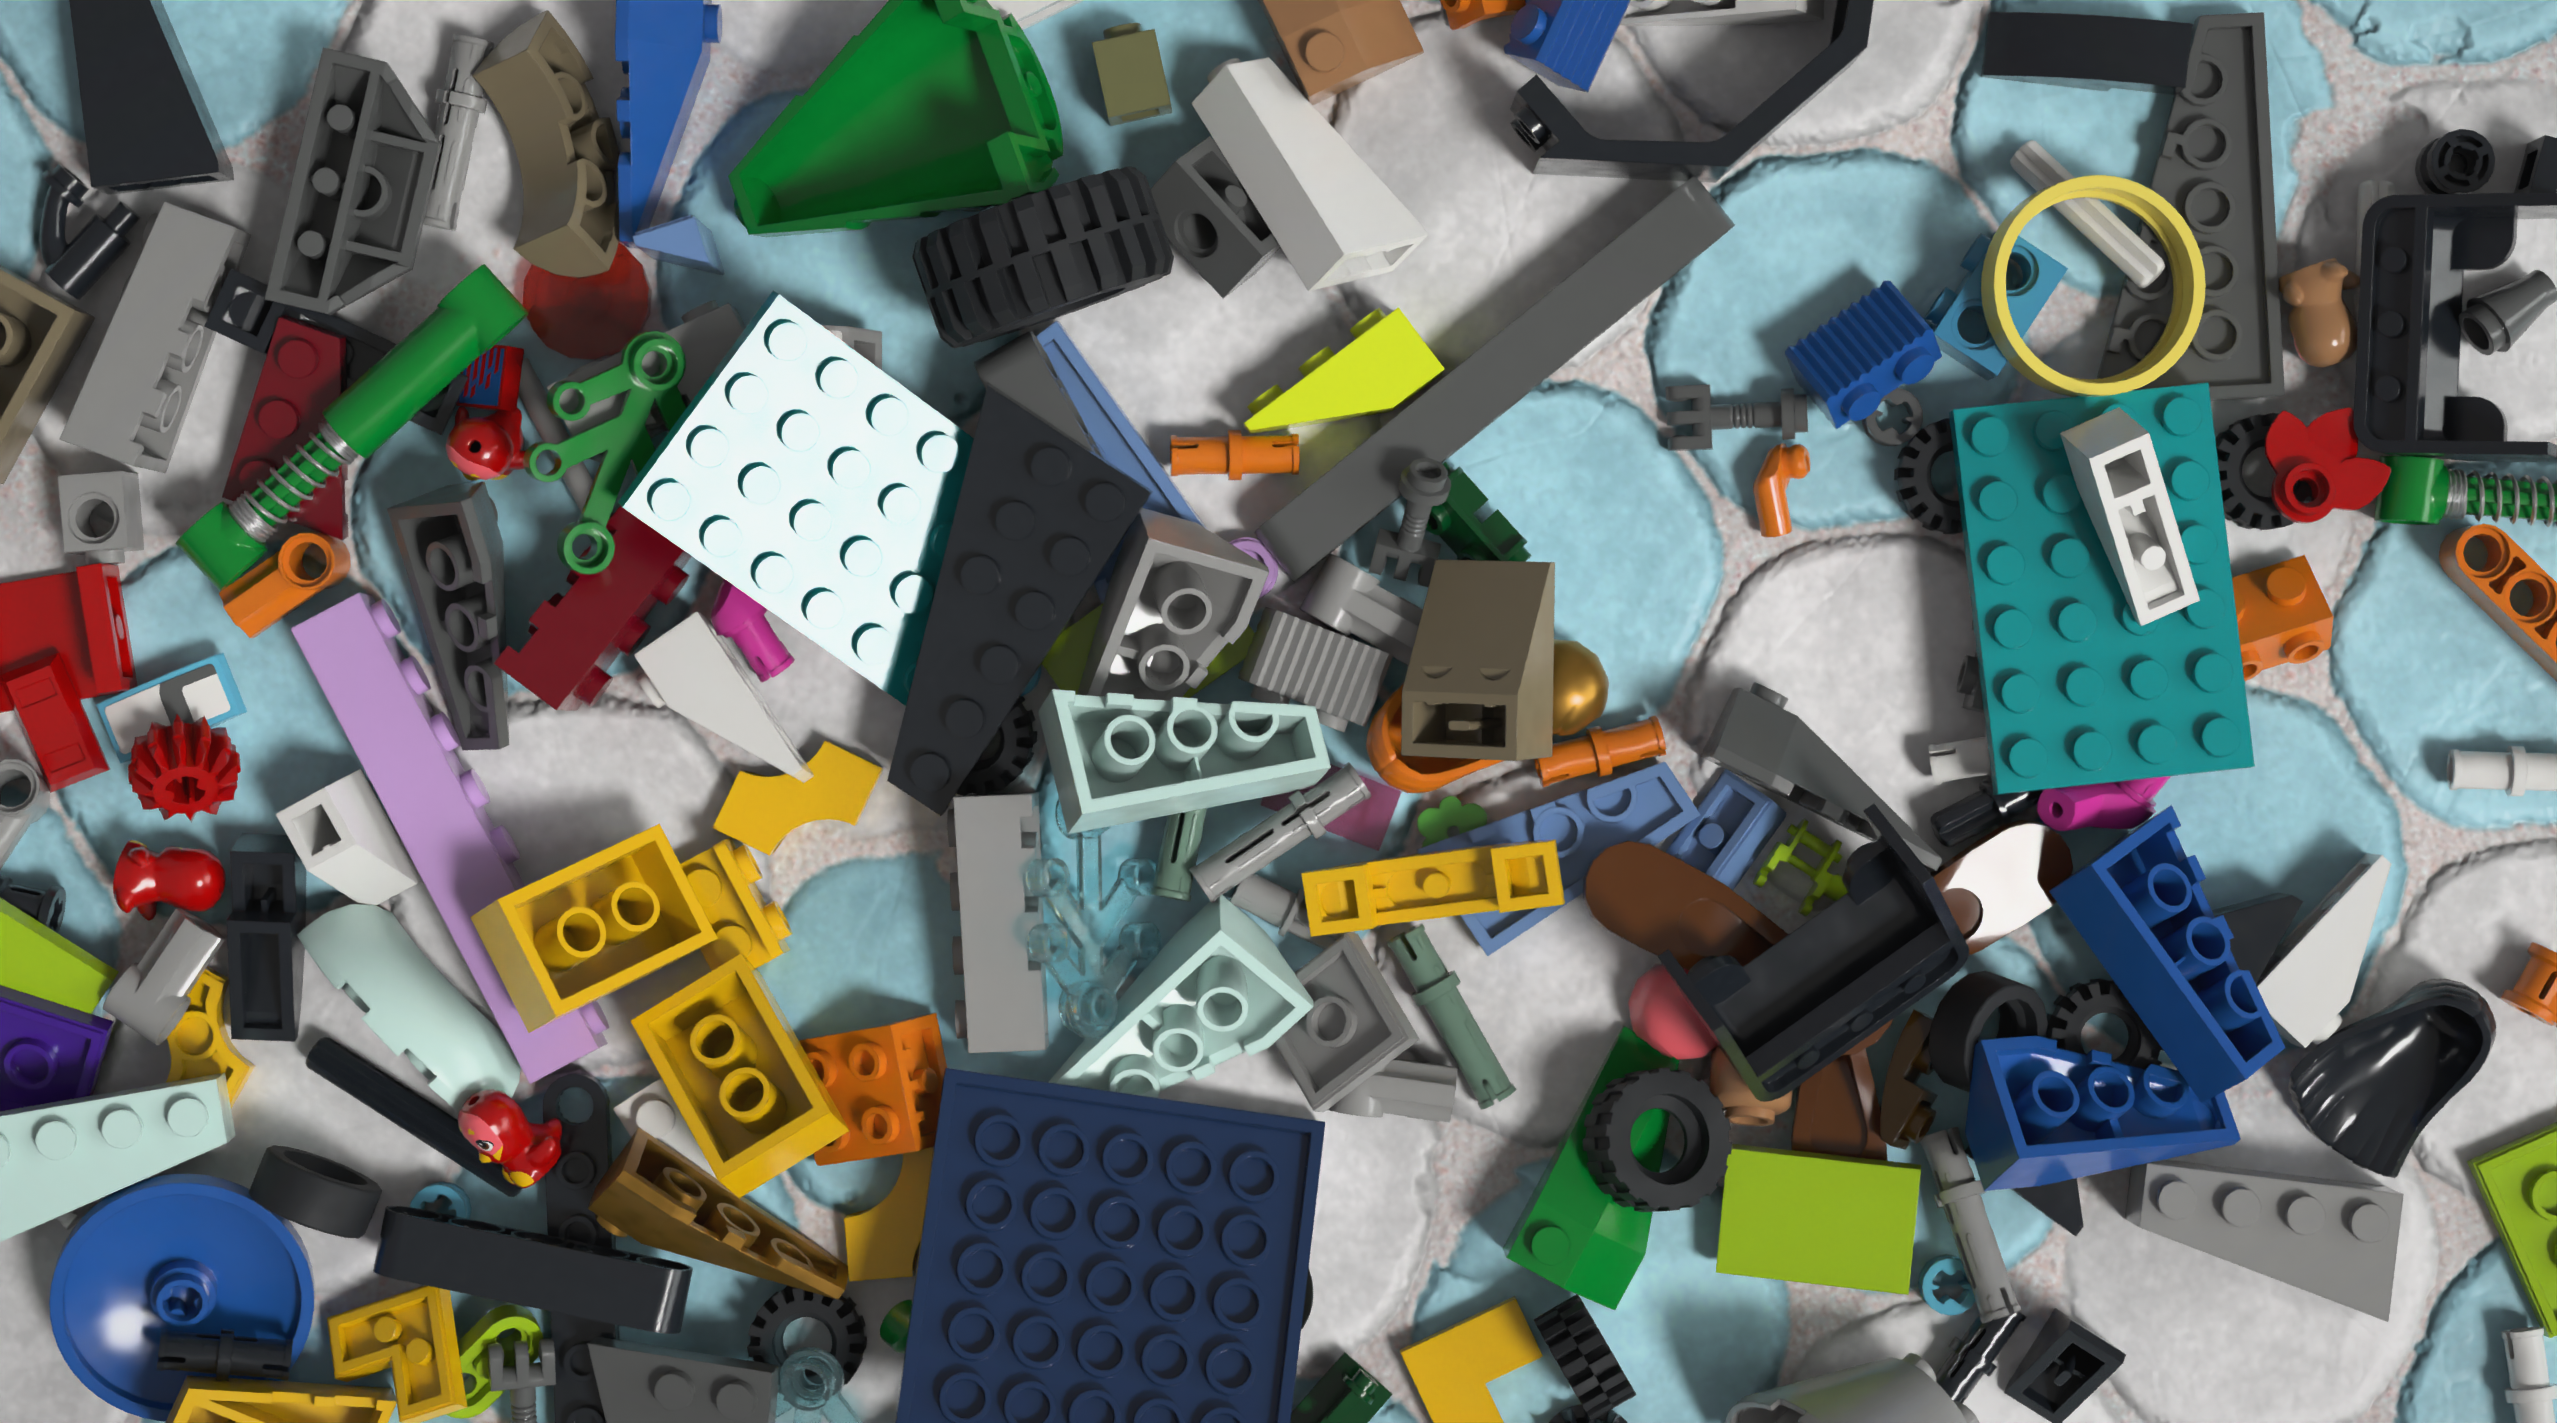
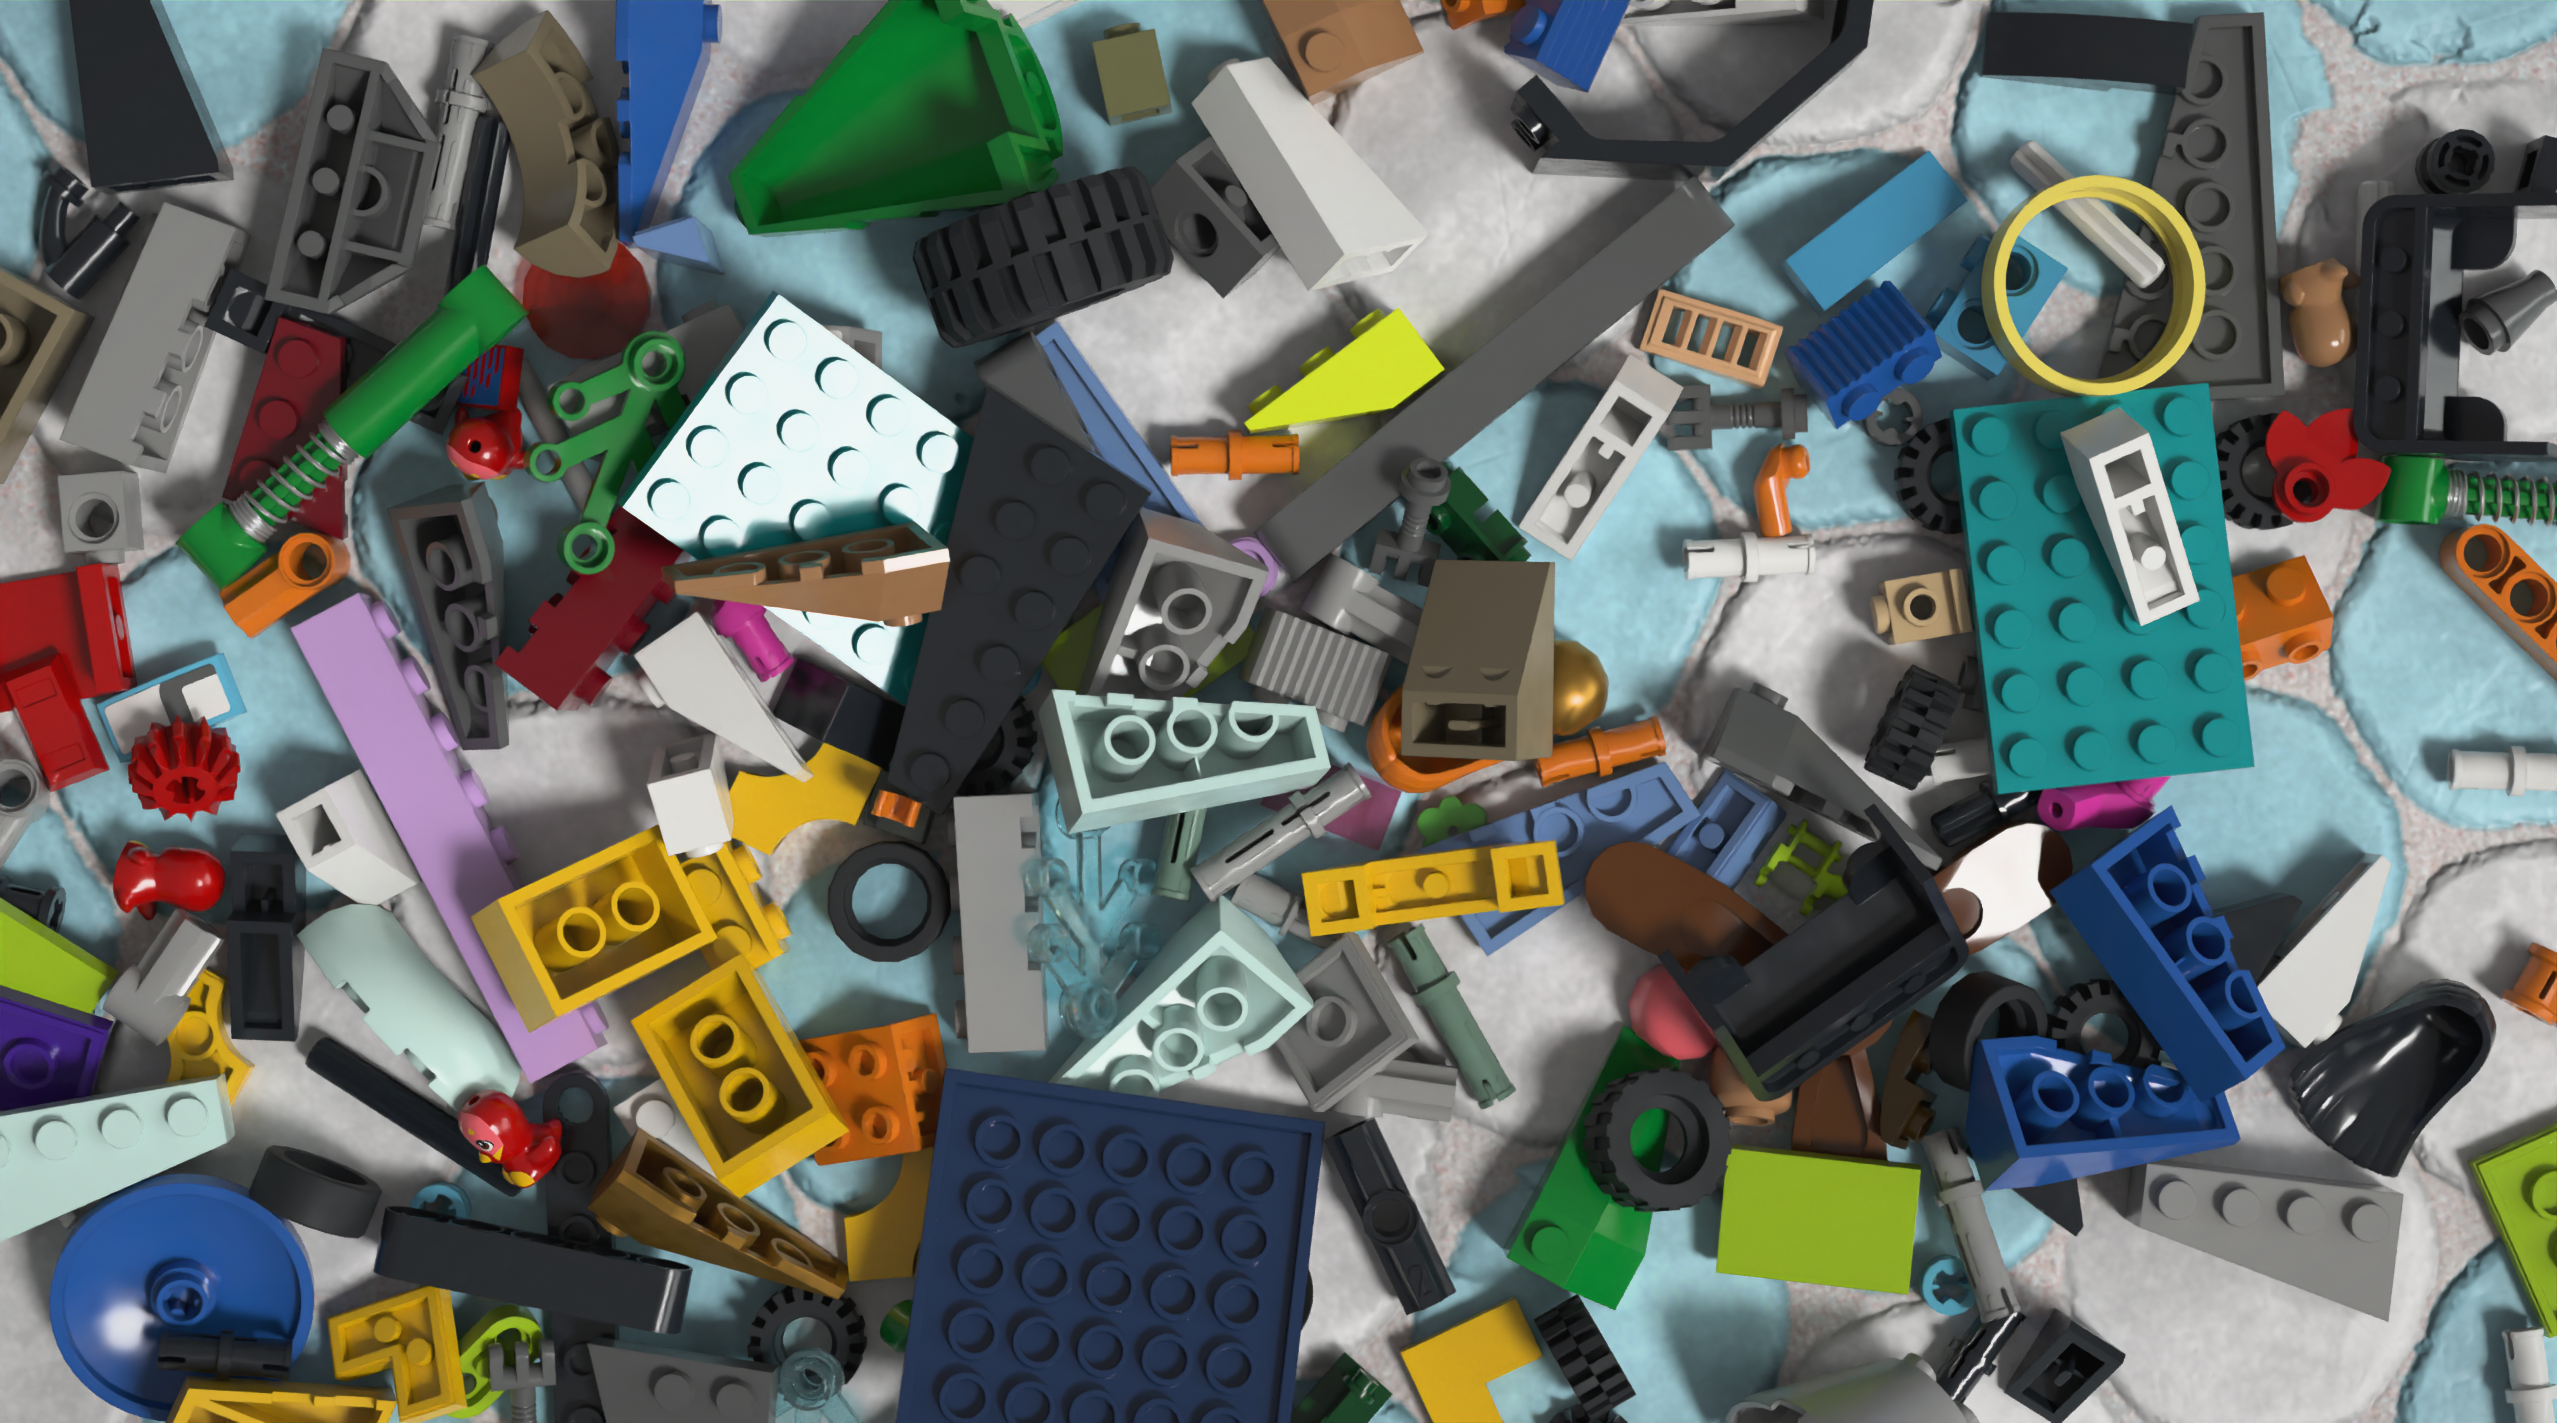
(479, 199): none -> black axle
(691, 795): none -> white slope
(840, 713): none -> black slope
(841, 893): none -> black tyre
(862, 575): none -> medium nougat wedge
(898, 812): none -> piece
(1408, 1252): none -> black piece
(1601, 457): none -> white slope
(1748, 556): none -> white pin
(1762, 357): none -> light nougat slope
(1873, 232): none -> dark azure slope
(1912, 727): none -> black tyre
(1949, 607): none -> tan brick

